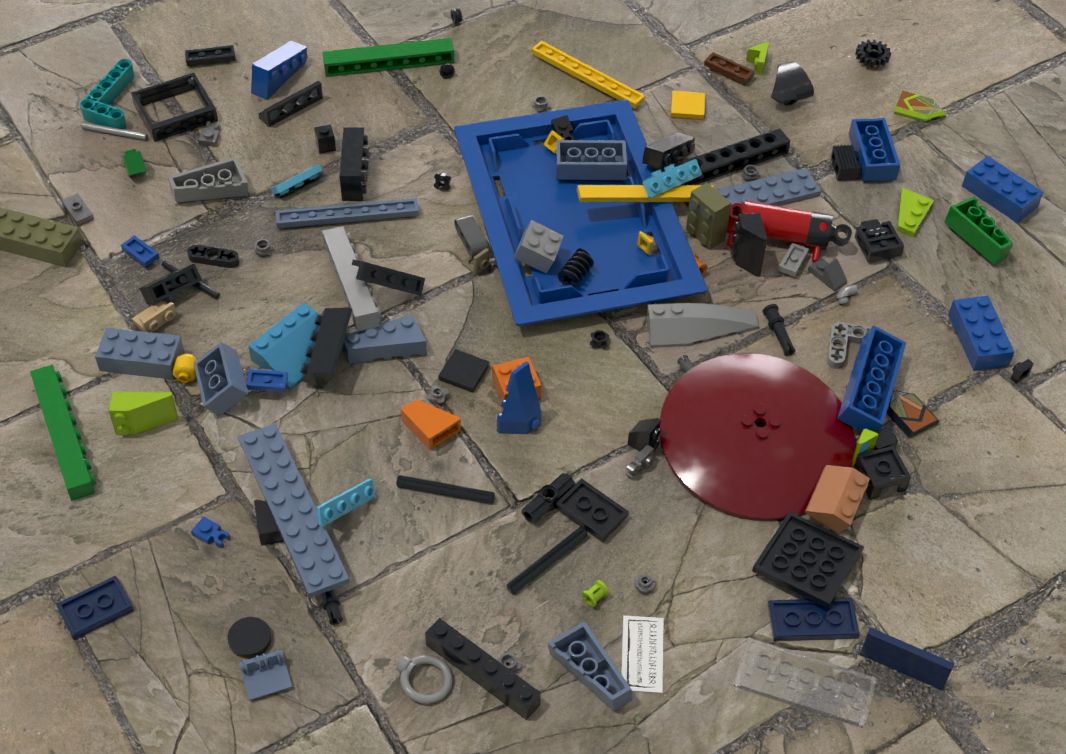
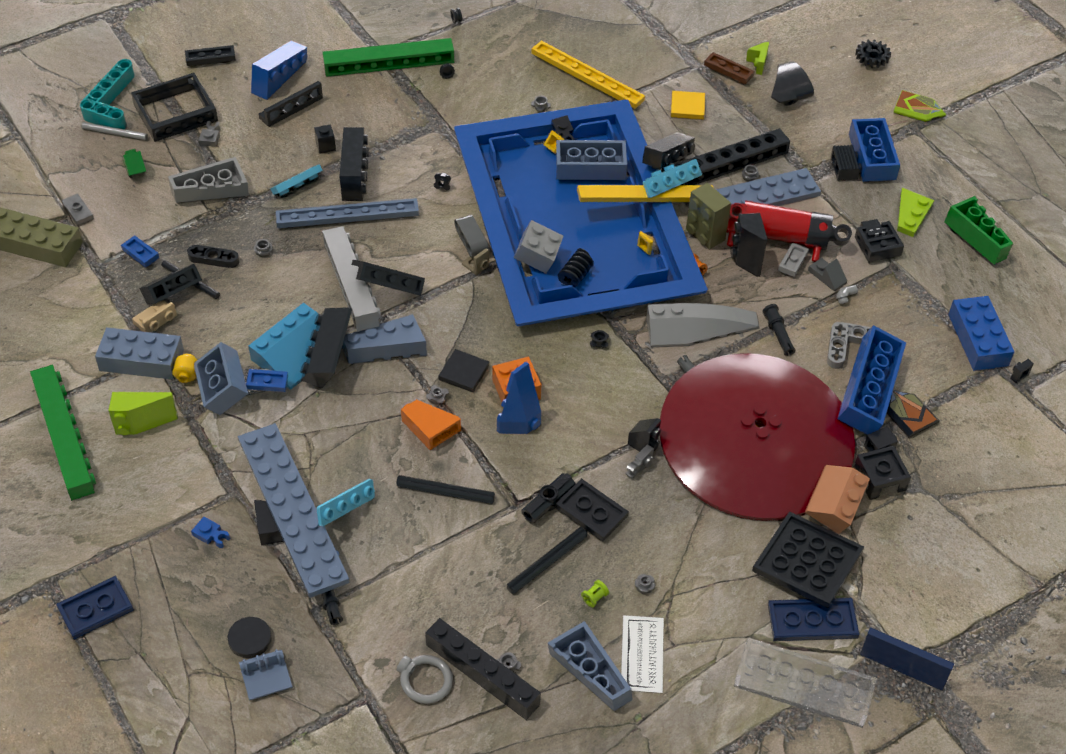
(865, 444): lime slope -> none
(1002, 189): blue brick -> none

